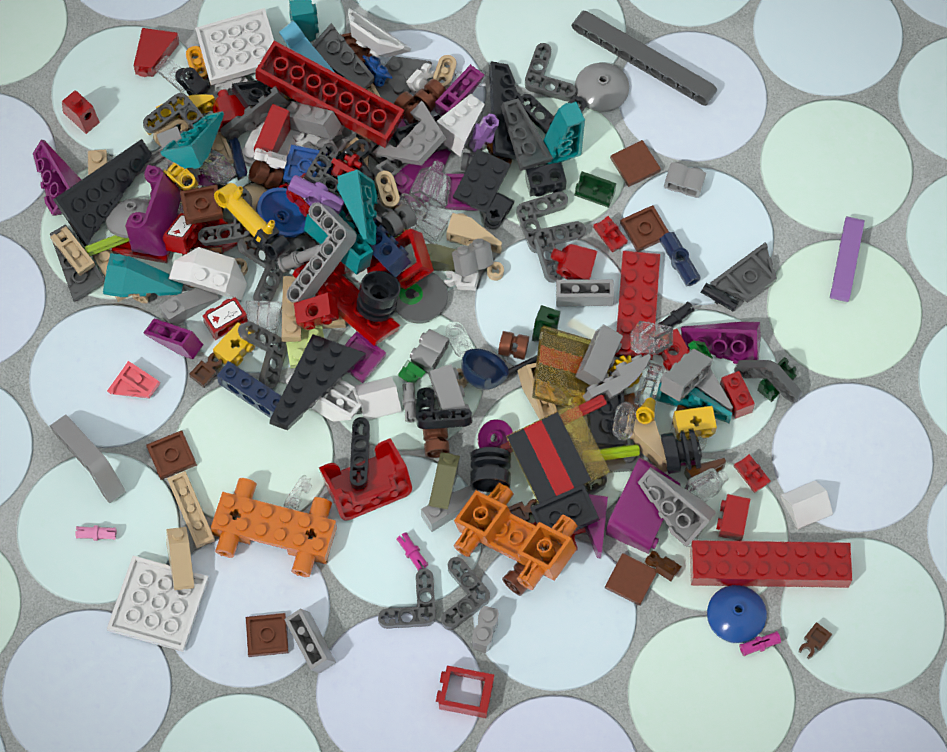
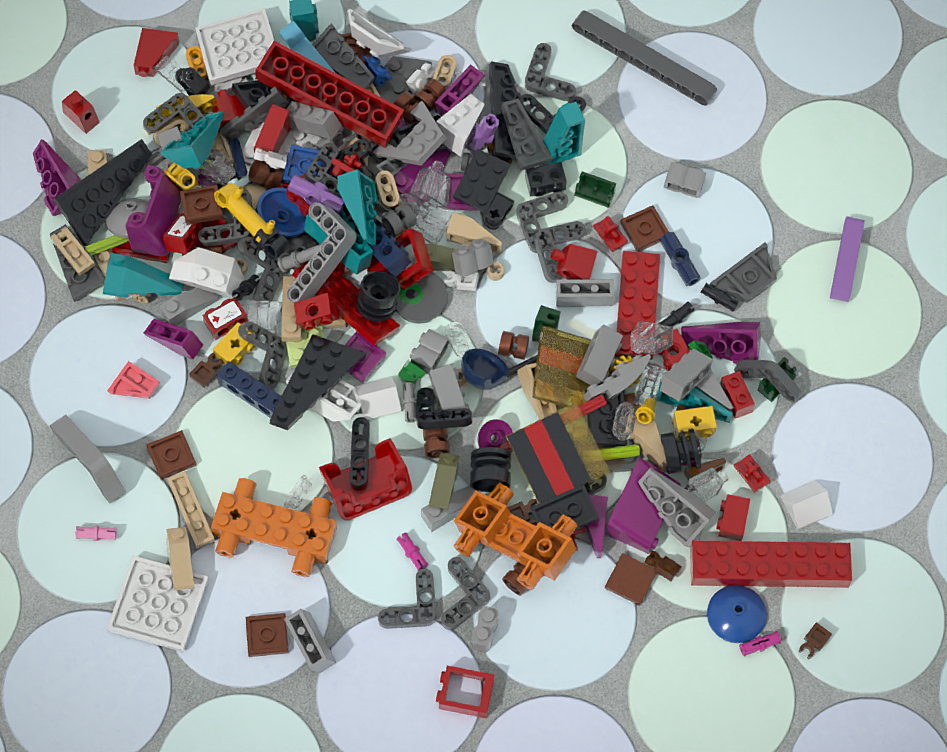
(245, 288): none -> black pin
(602, 95): light grey dish -> none
(635, 163): copper tile -> none

